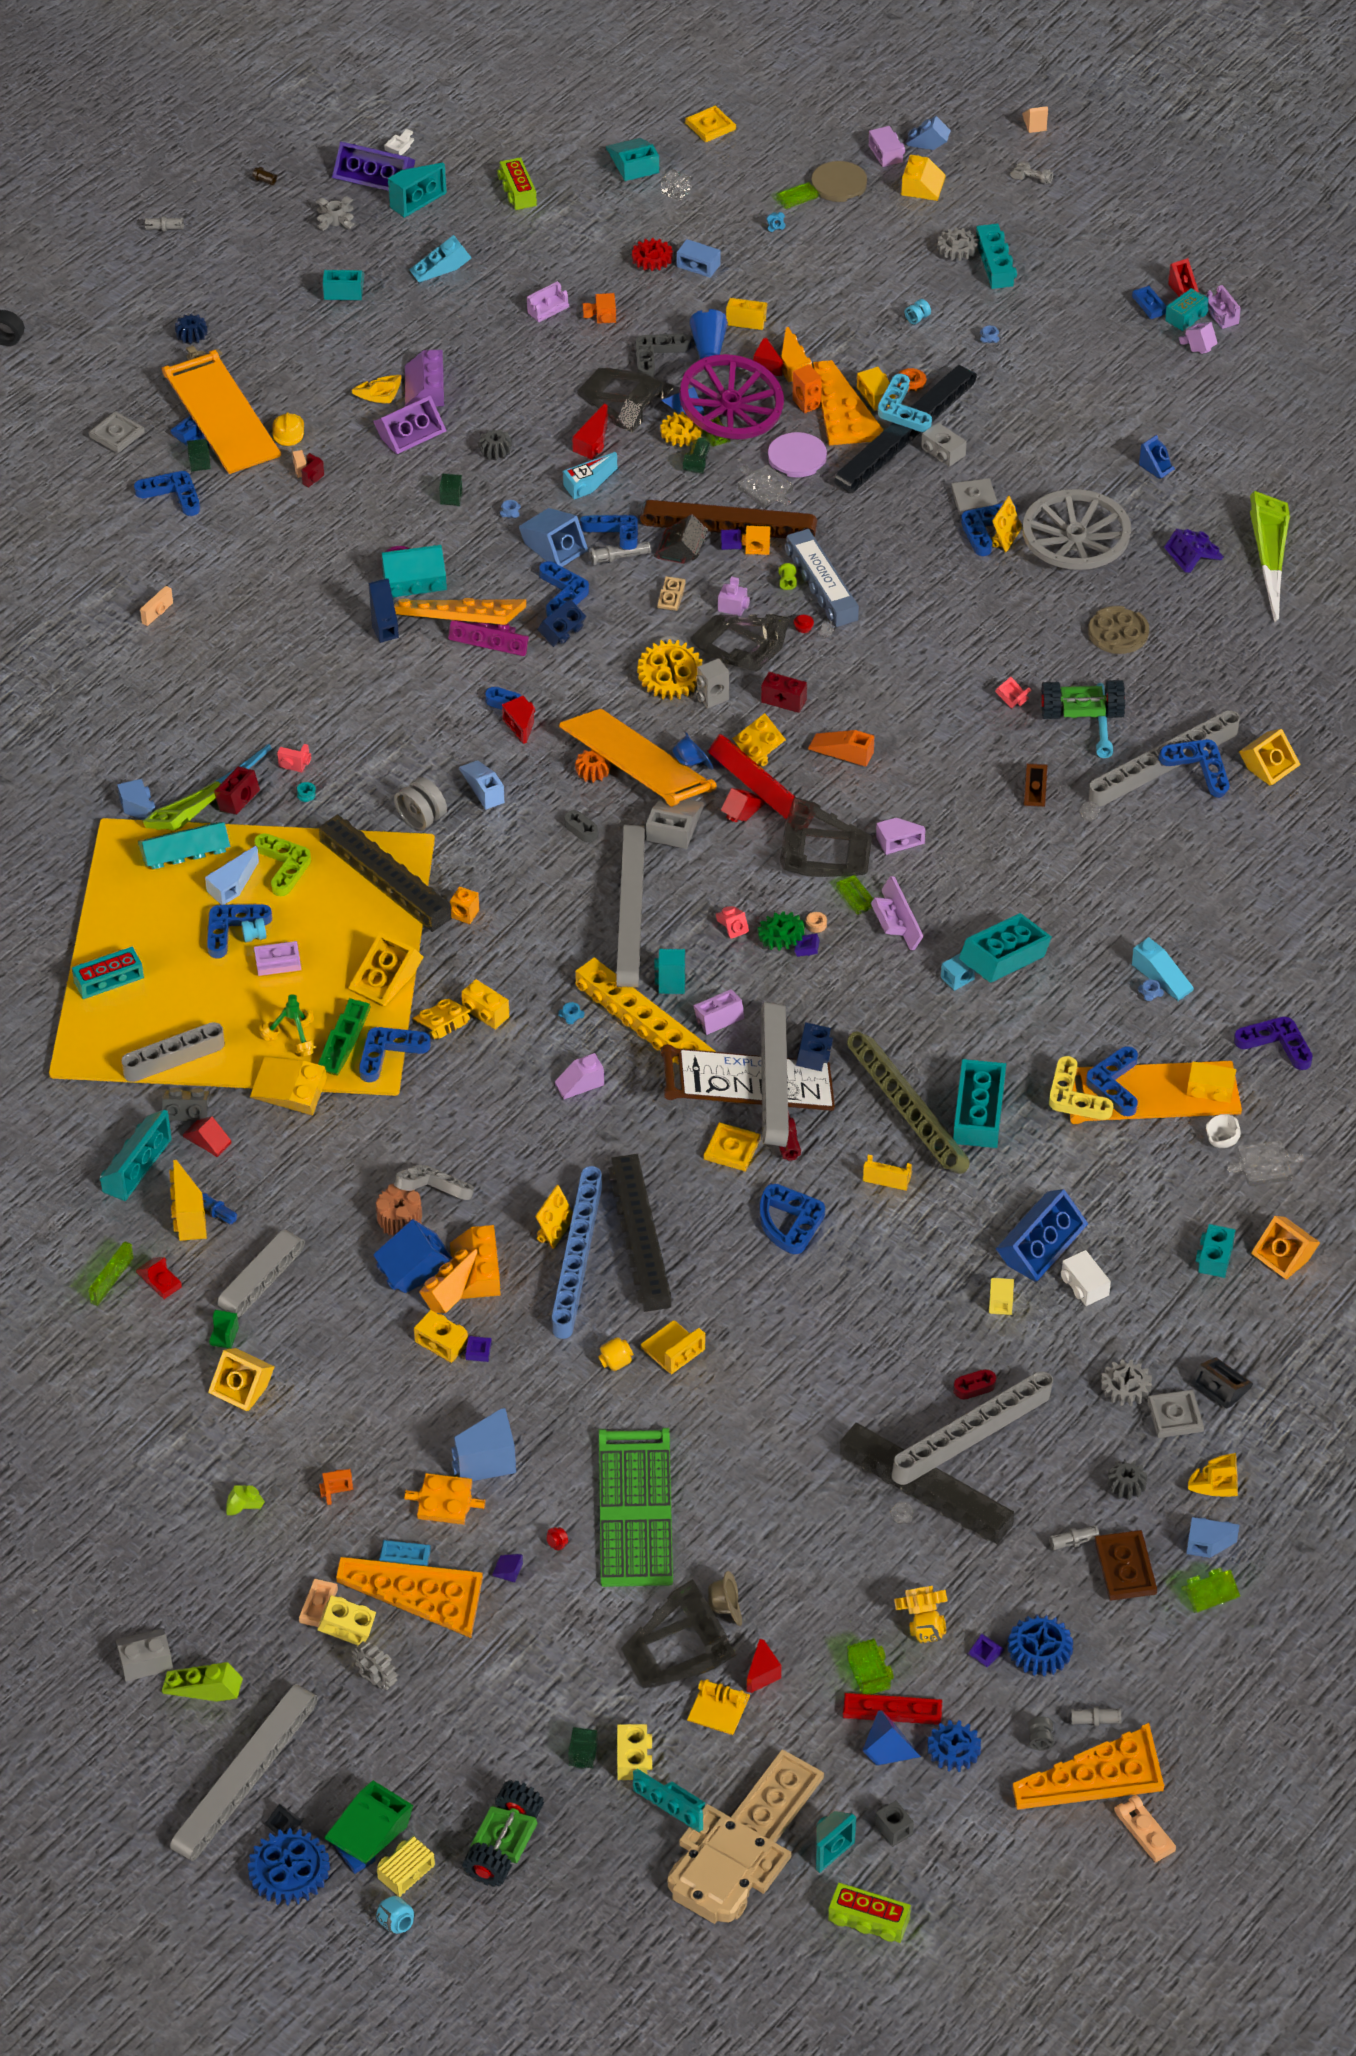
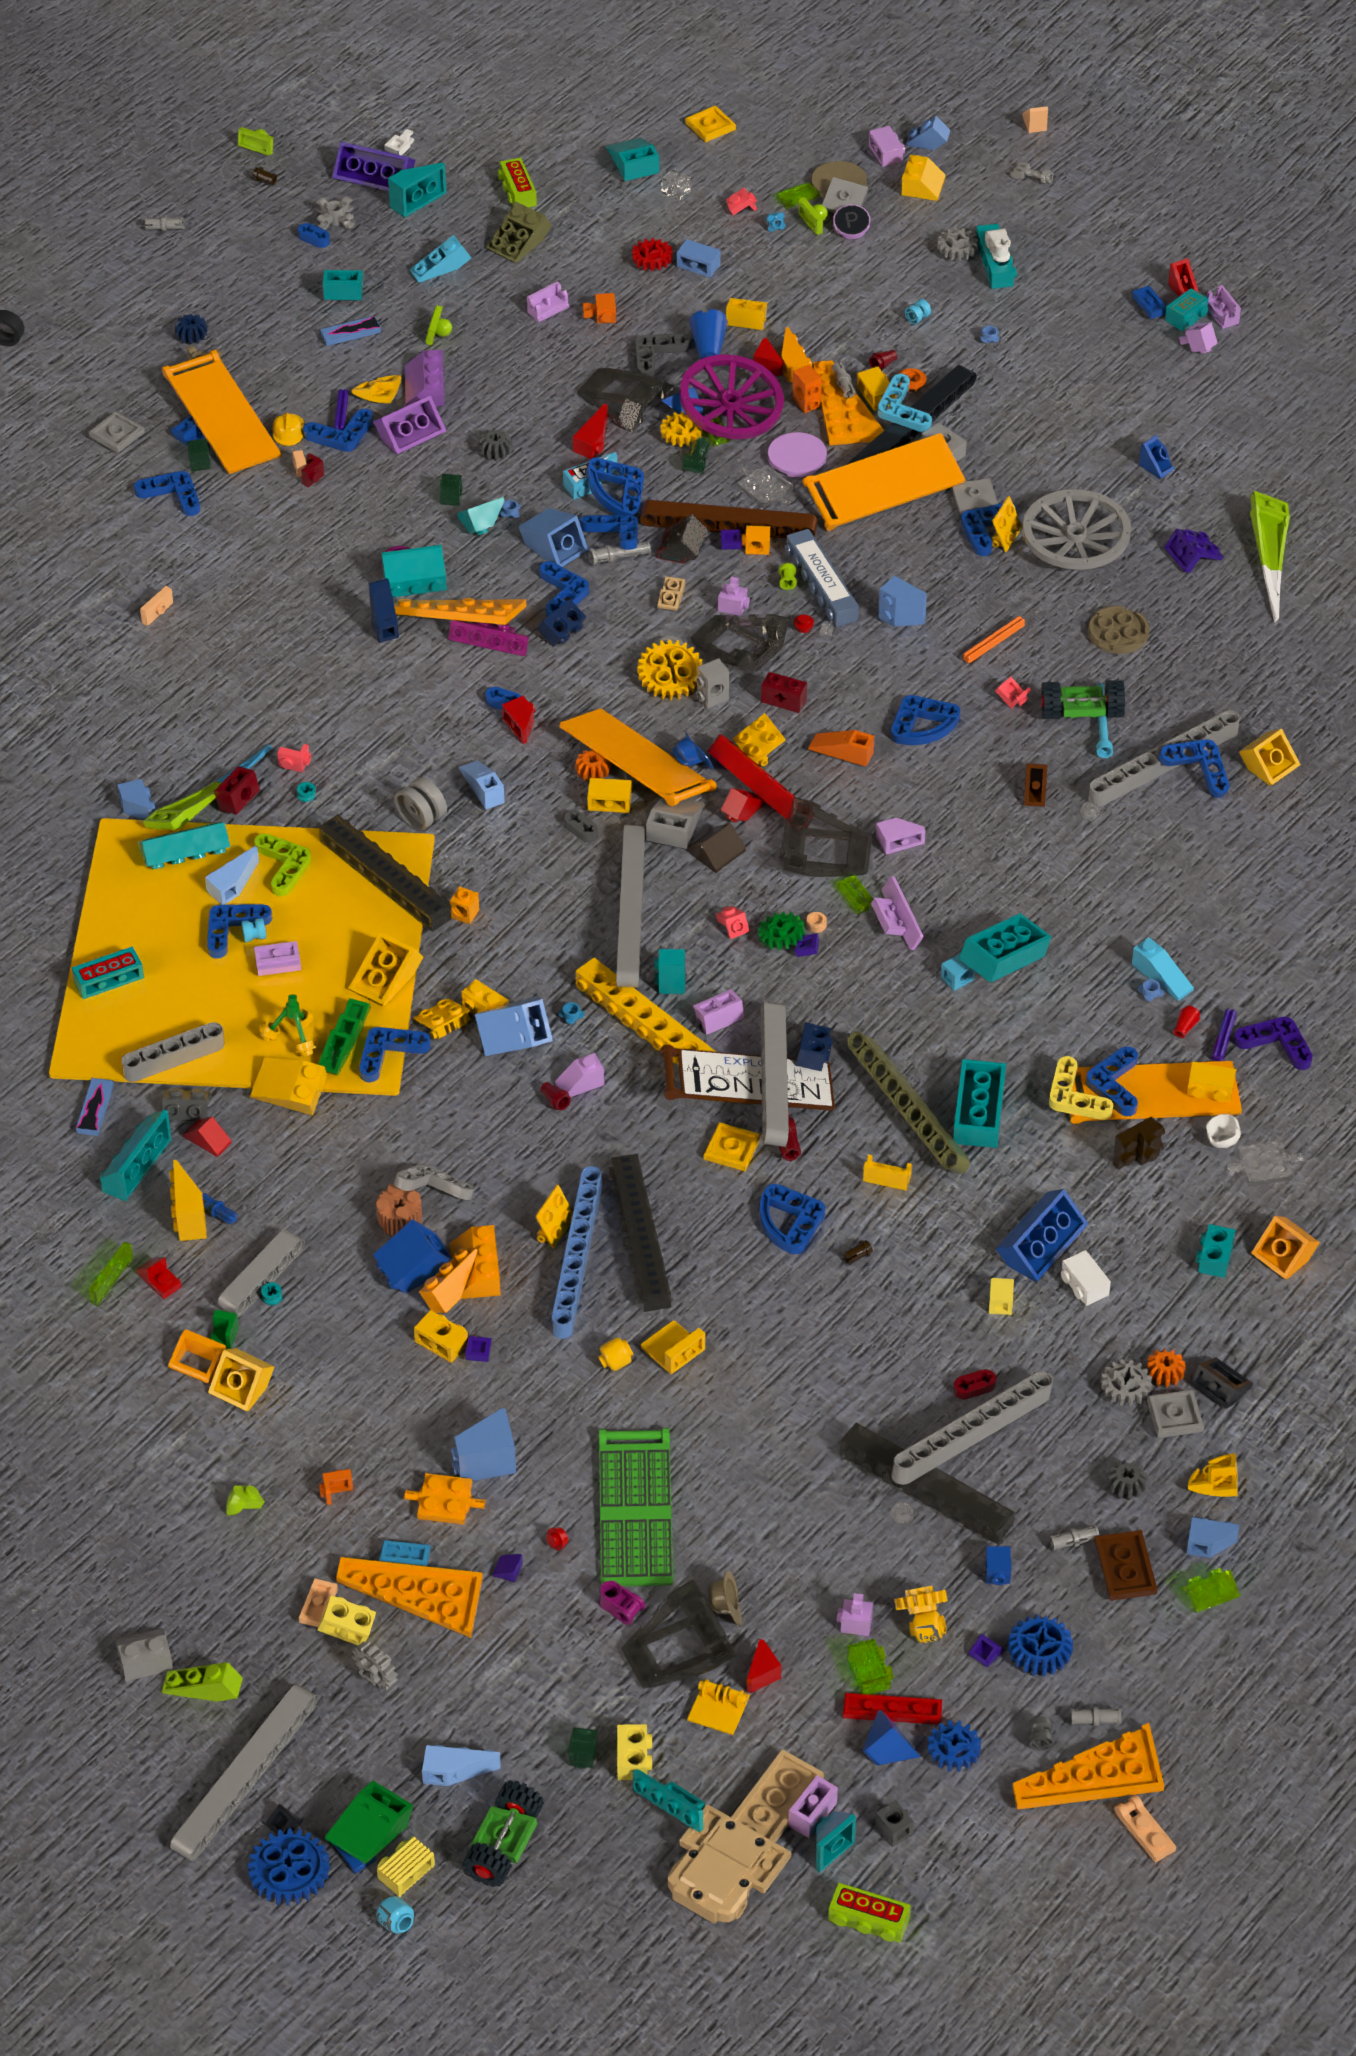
(95, 1106): none -> tile
(199, 1346): none -> light orange tile
(255, 140): none -> lime tile
(268, 1288): none -> teal bush
(313, 235): none -> blue beam
(317, 432): none -> blue beam
(341, 409): none -> dark purple axle
(350, 330): none -> medium blue tile
(438, 326): none -> lime tile
(453, 1765): none -> light blue slope
(481, 517): none -> slope
(513, 1026): none -> medium blue slope
(519, 233): none -> olive slope
(557, 1097): none -> dark red cone
(613, 793): none -> yellow brick
(623, 1604): none -> magenta piece
(628, 484): none -> blue beam
(717, 847): none -> dark brown slope
(741, 200): none -> coral bracket
(812, 215): none -> lime tile
(812, 1805): none -> lavender brick
(843, 193): none -> light grey plate
(843, 380): none -> light grey pin
(851, 221): none -> black tile
(855, 1616): none -> lavender brick
(857, 1252): none -> dark brown pin
(882, 359): none -> dark red cone
(885, 480): none -> light orange flag
(902, 603): none -> medium blue slope
(908, 737): none -> blue beam
(993, 639): none -> orange axle
(998, 244): none -> white piece
(998, 1565): none -> blue brick
(1138, 1143): none -> dark brown plate
(1166, 1367): none -> orange gear
(1186, 1021): none -> red cone
(1223, 1035): none -> dark purple axle

